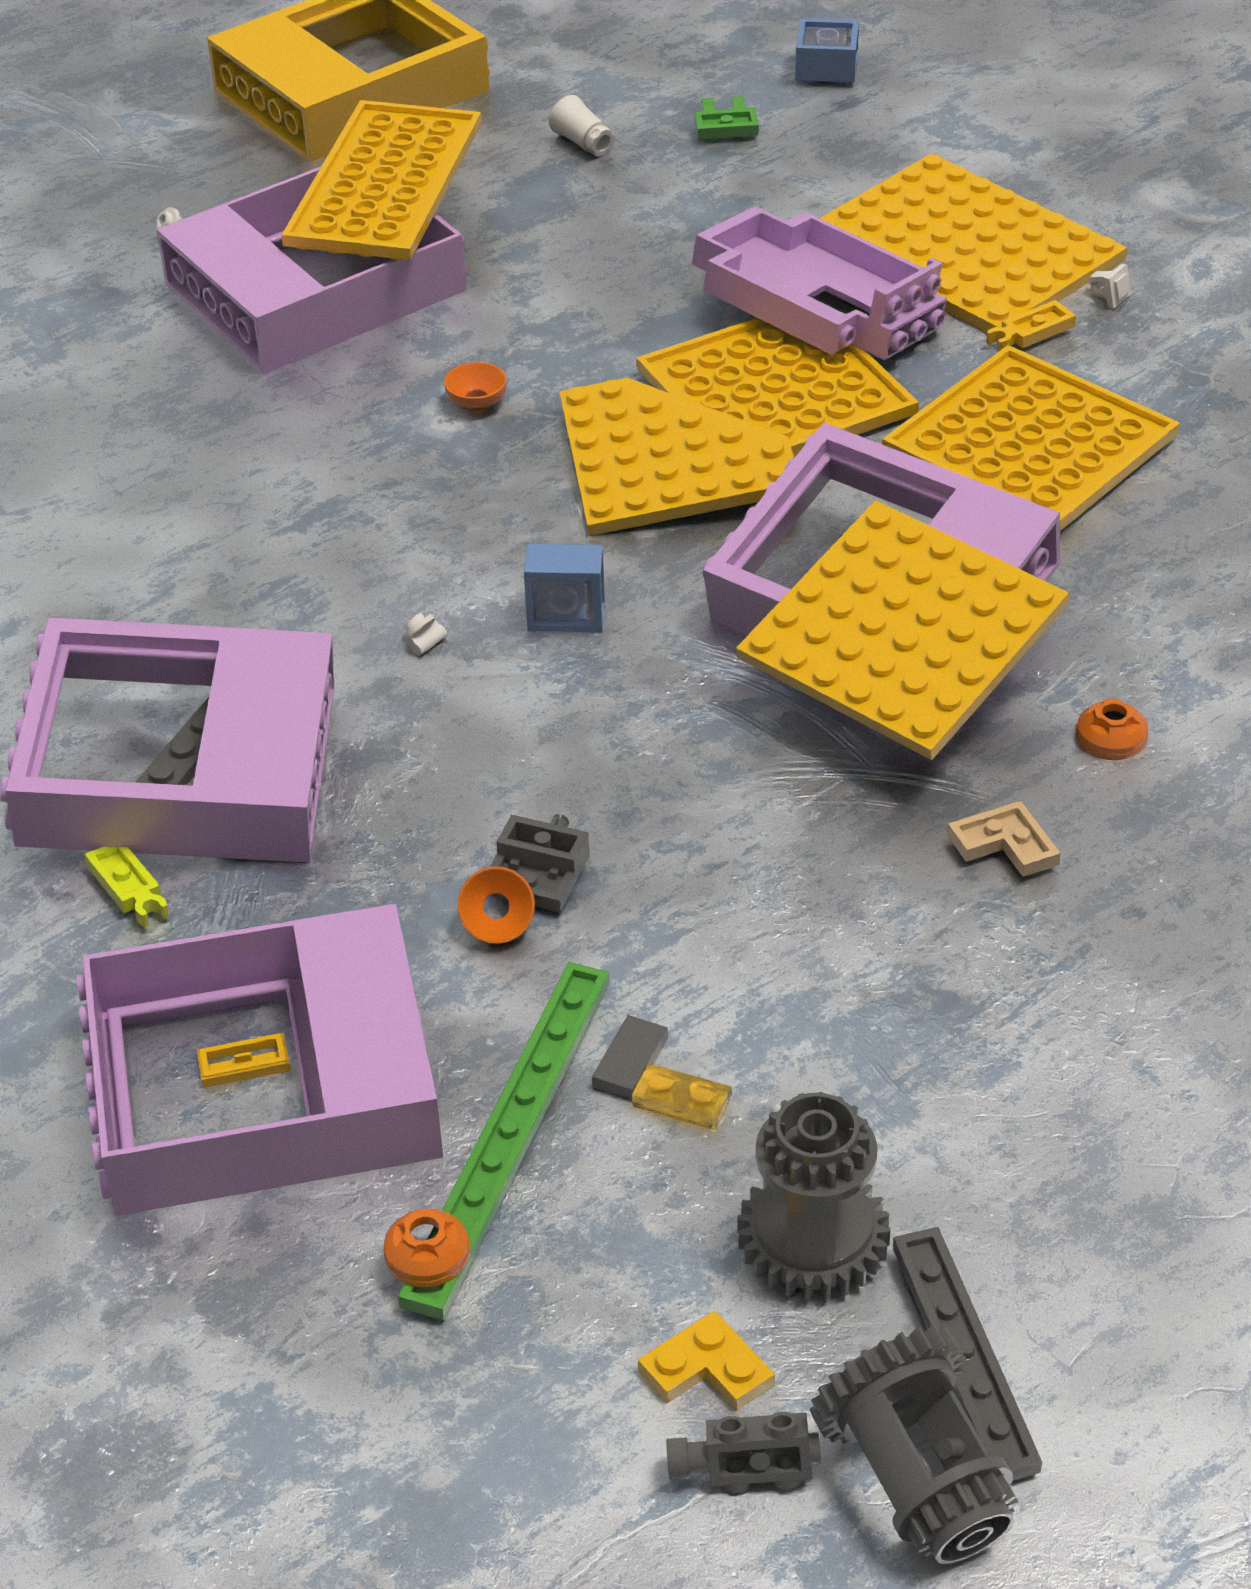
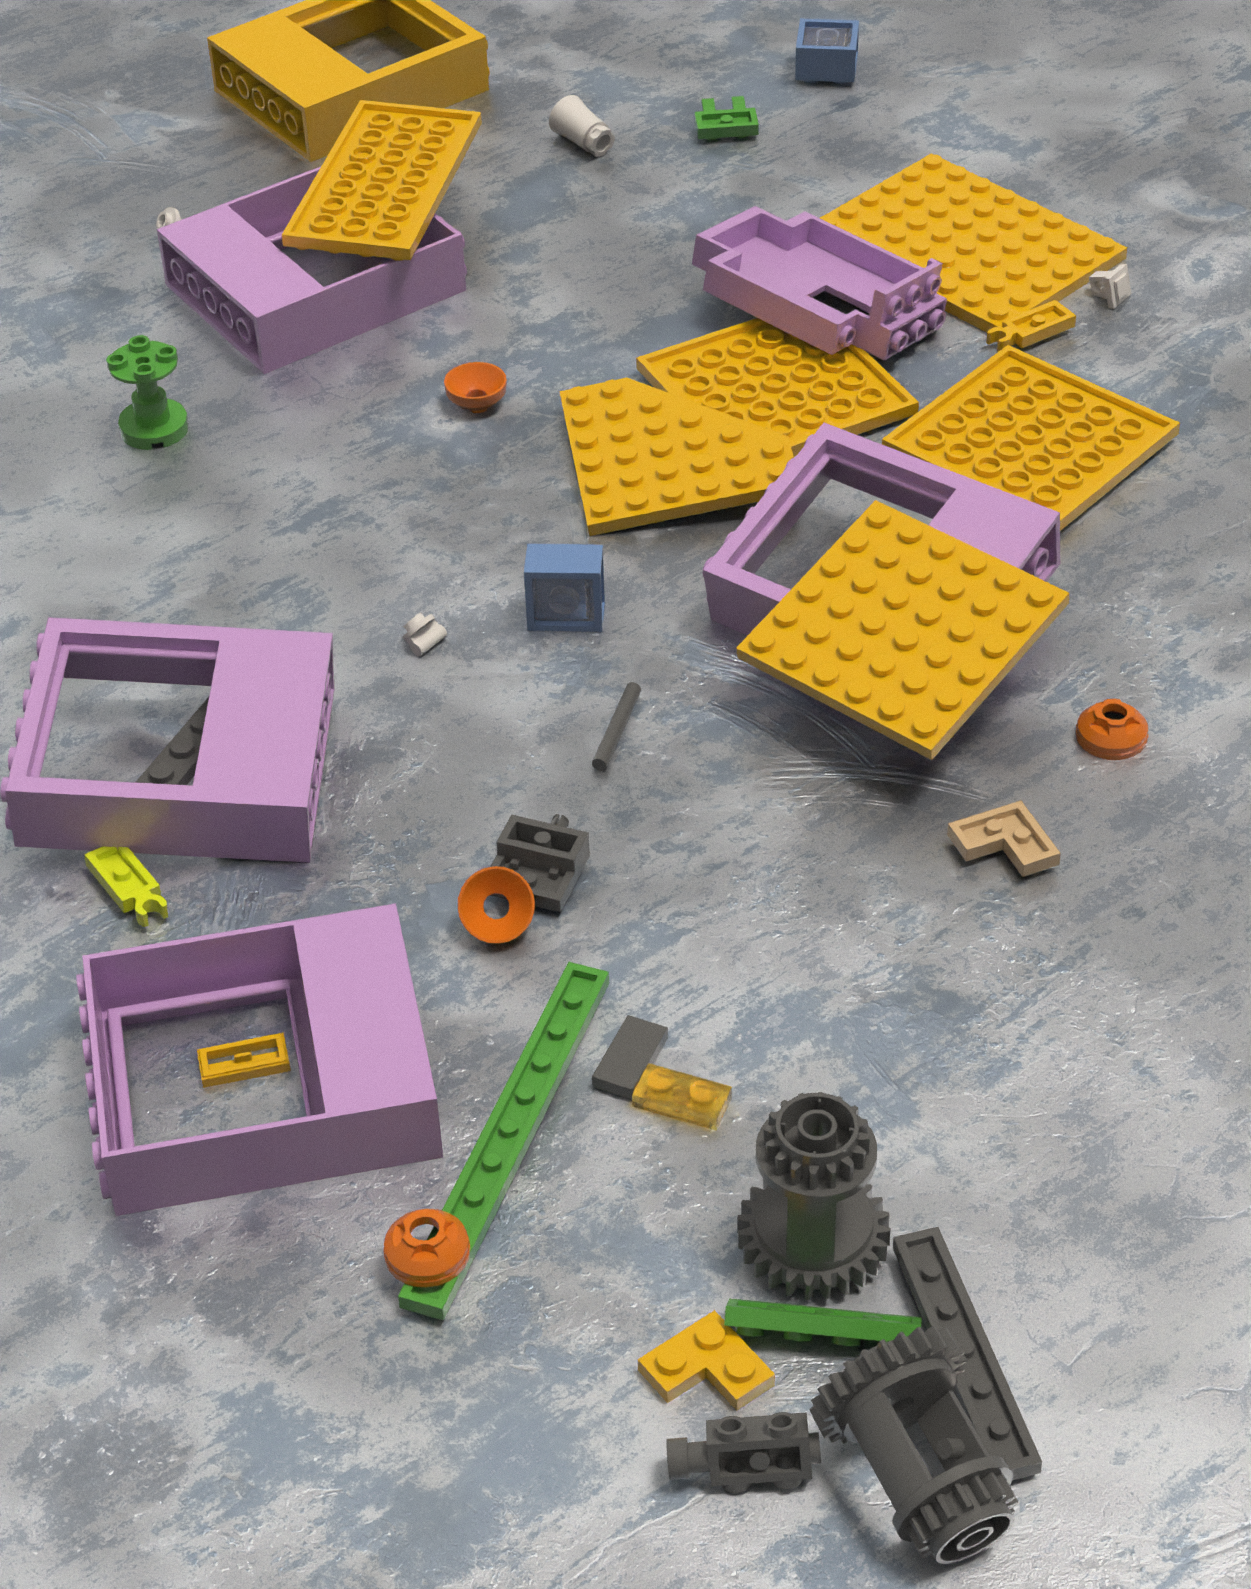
(151, 415): none -> bright green piece
(616, 726): none -> dark grey bar
(802, 1322): none -> bright green plate

